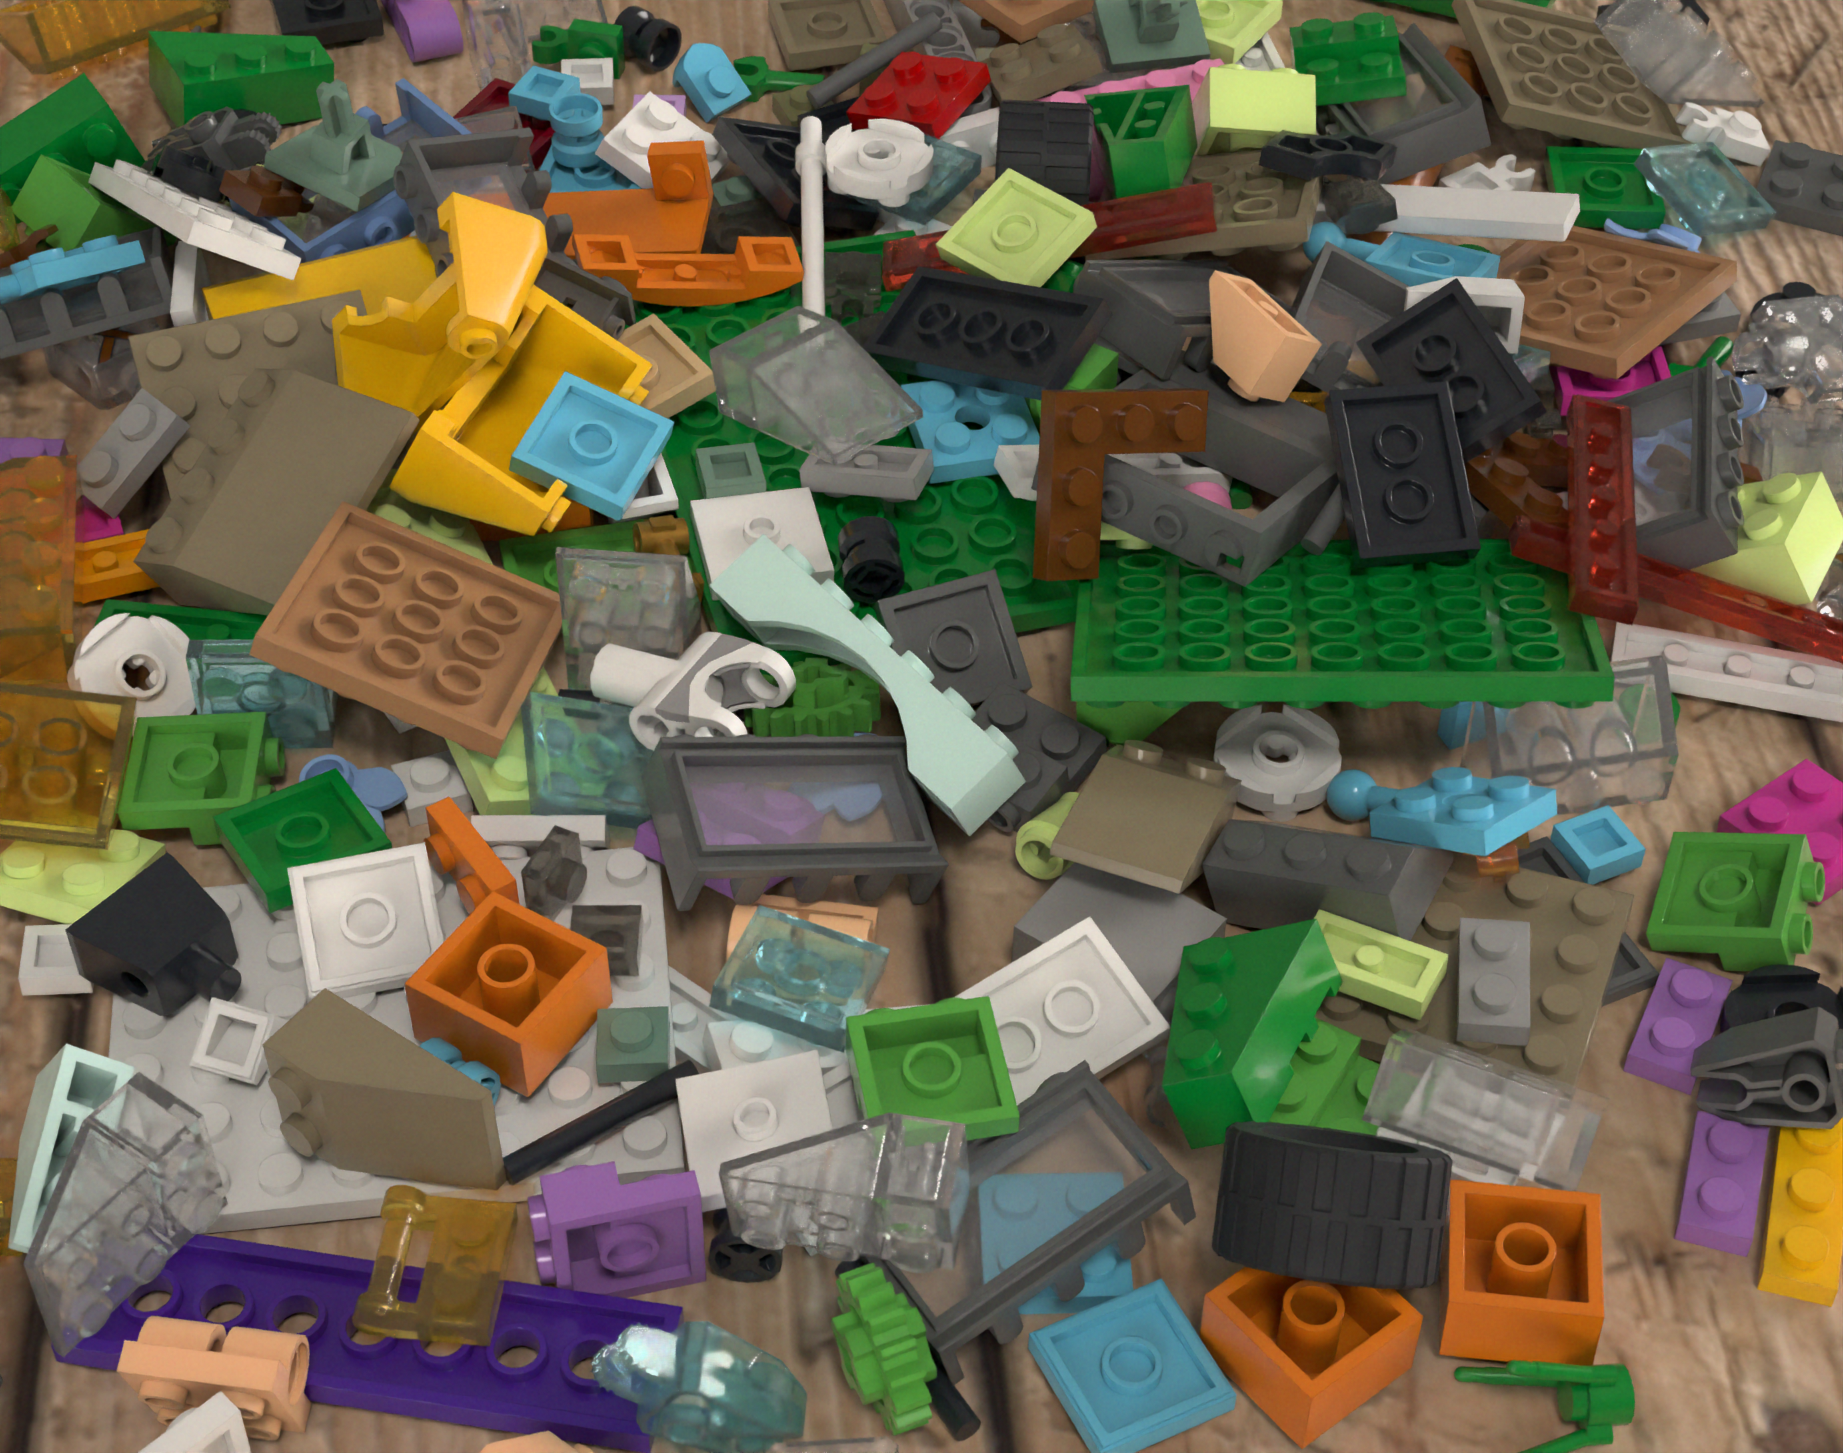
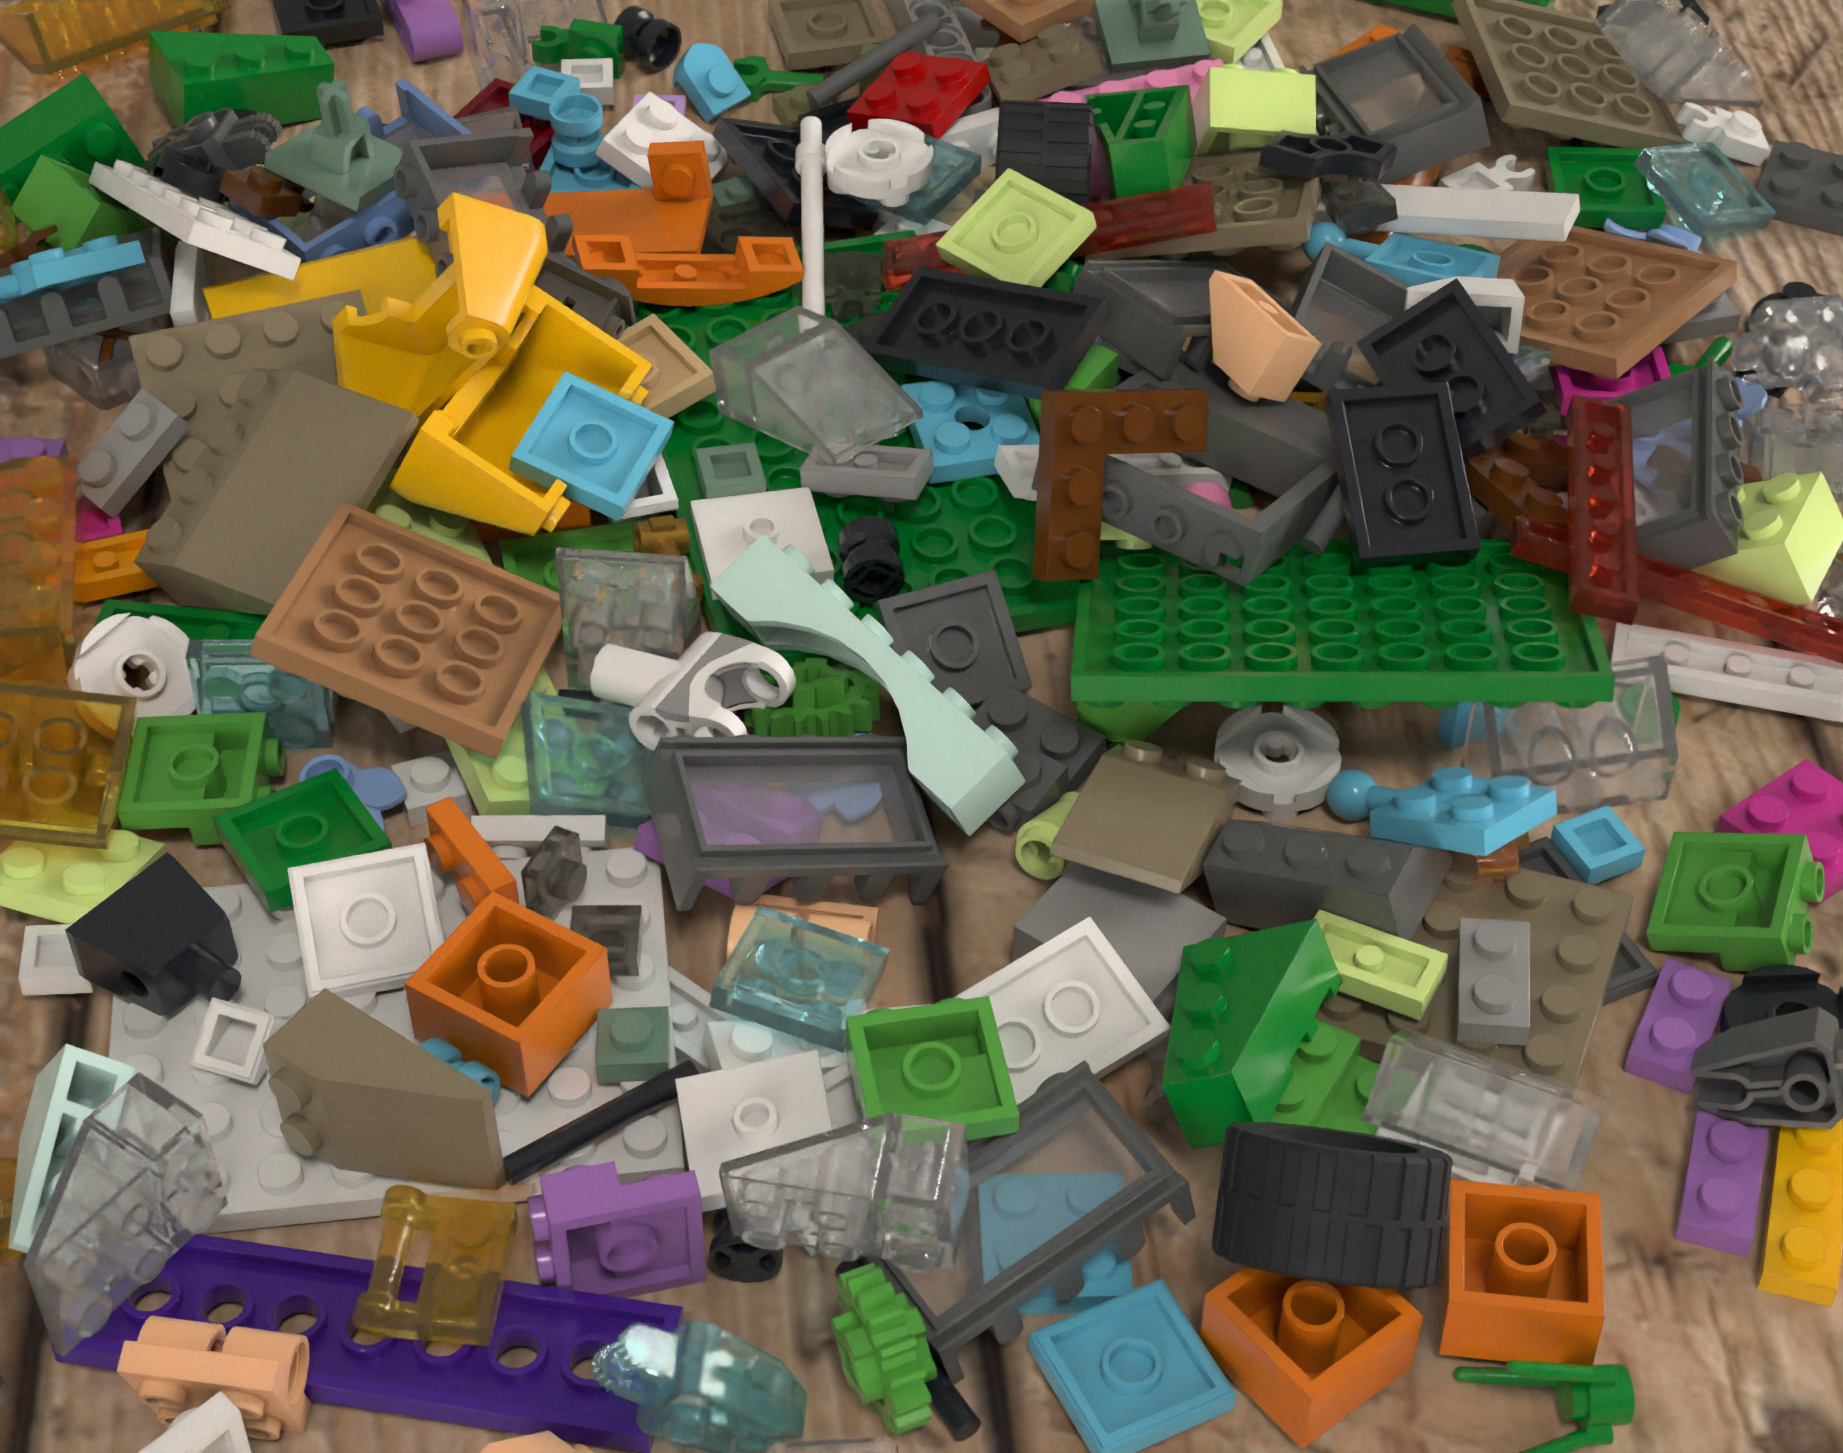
(1350, 58): green plate -> none

